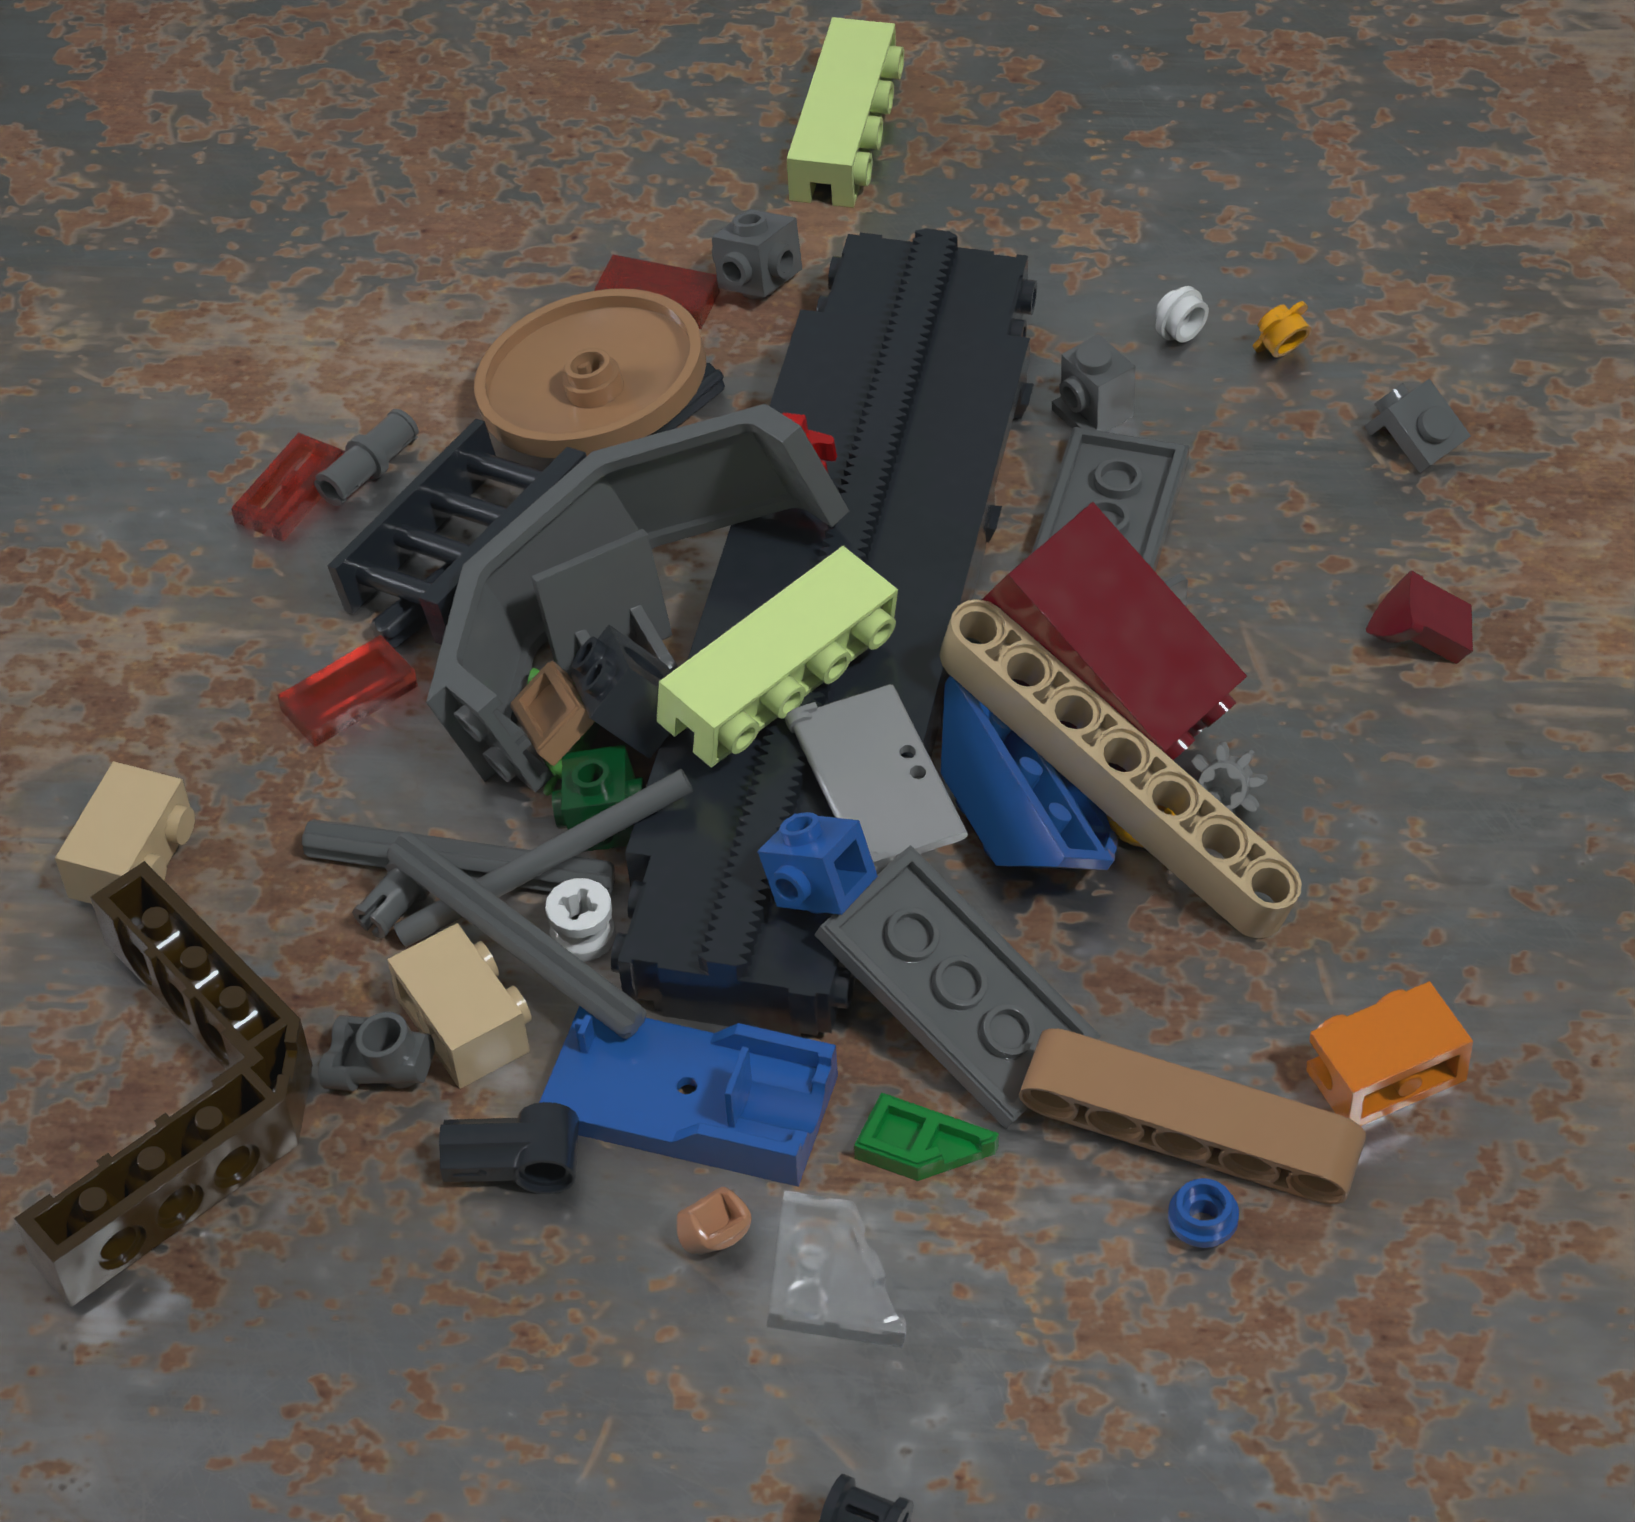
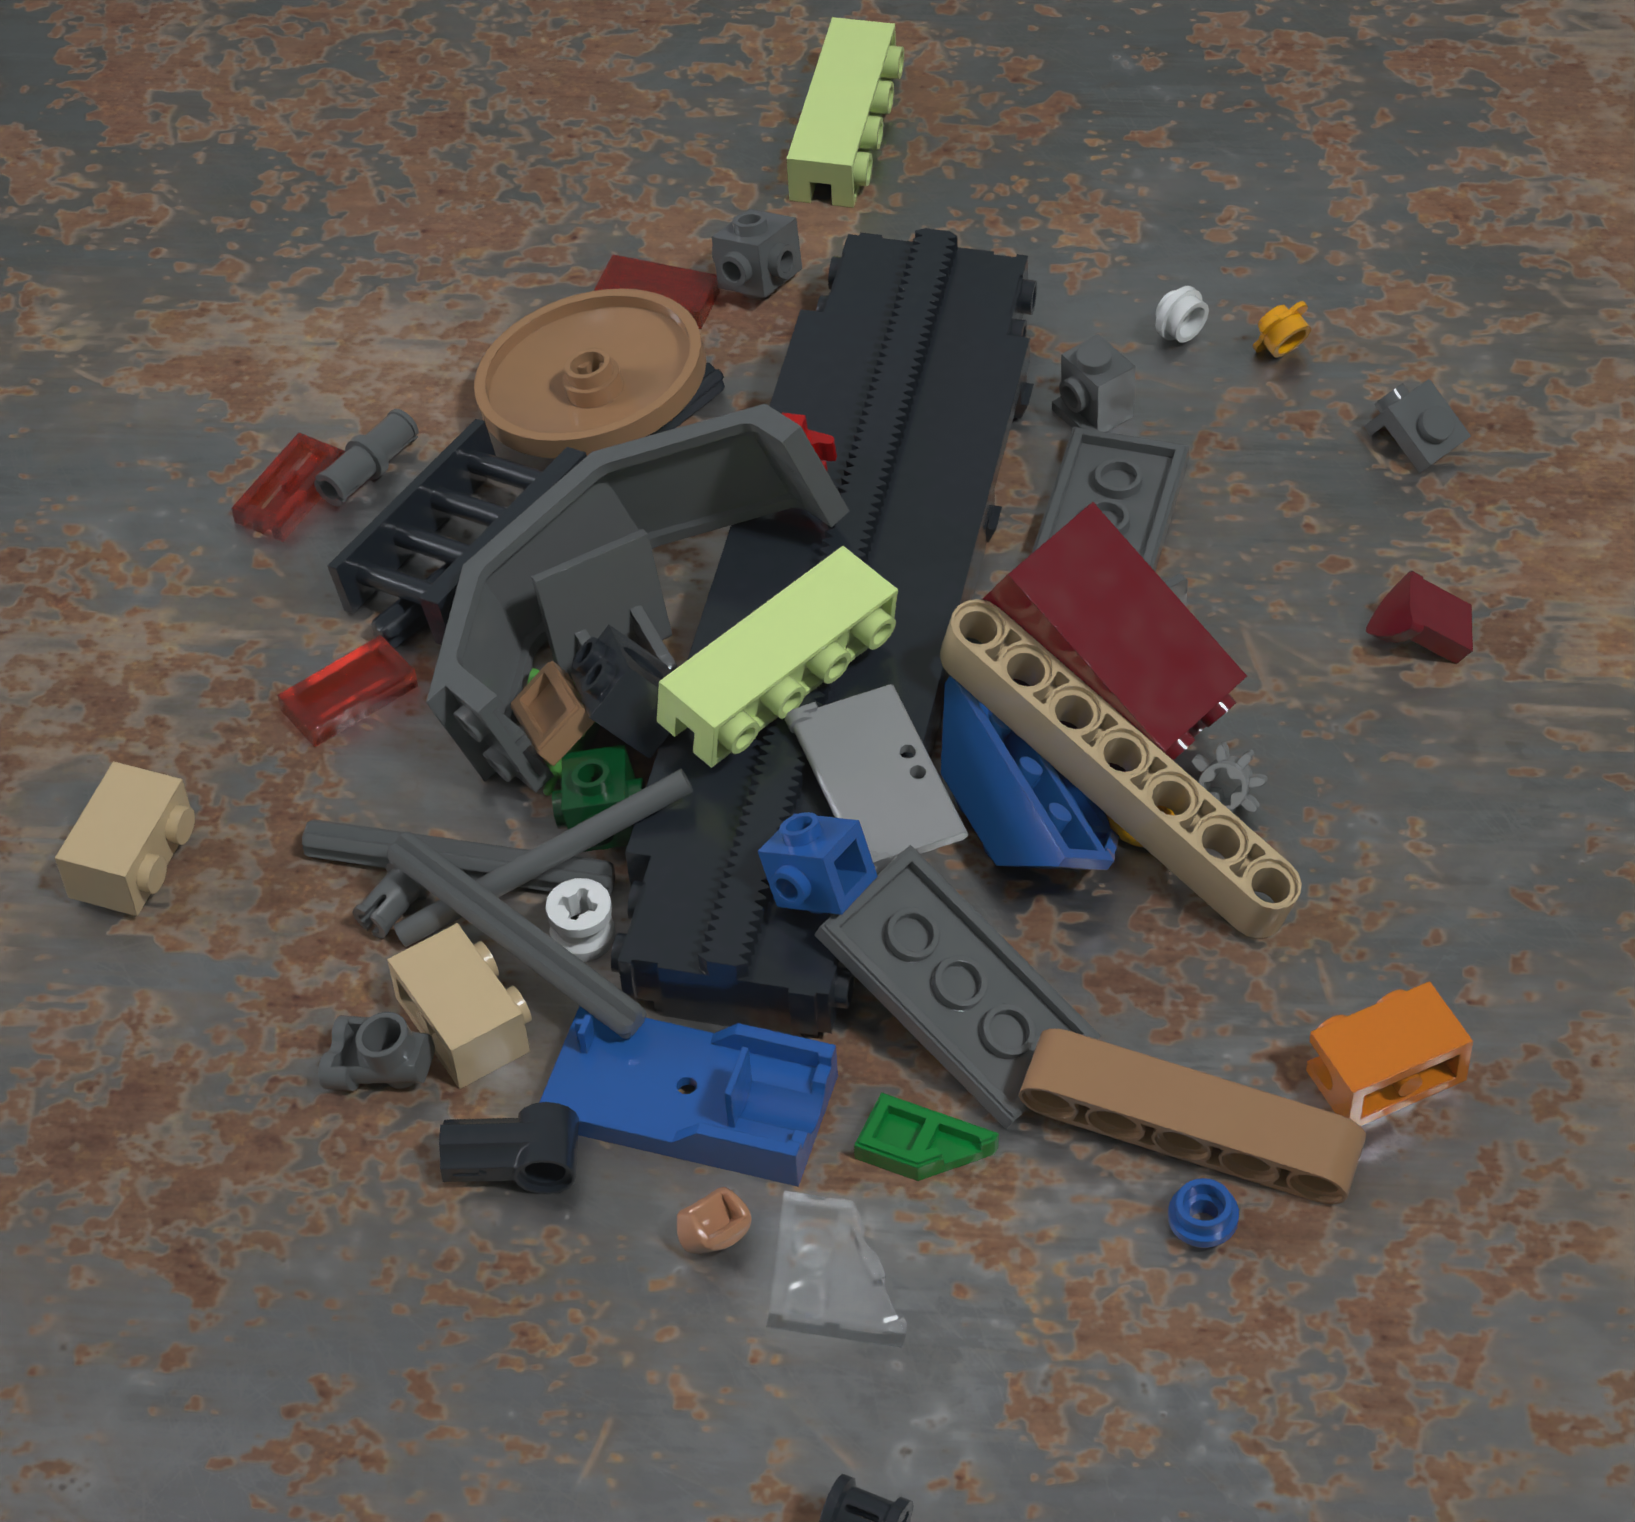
(214, 1140): dark brown brick -> none

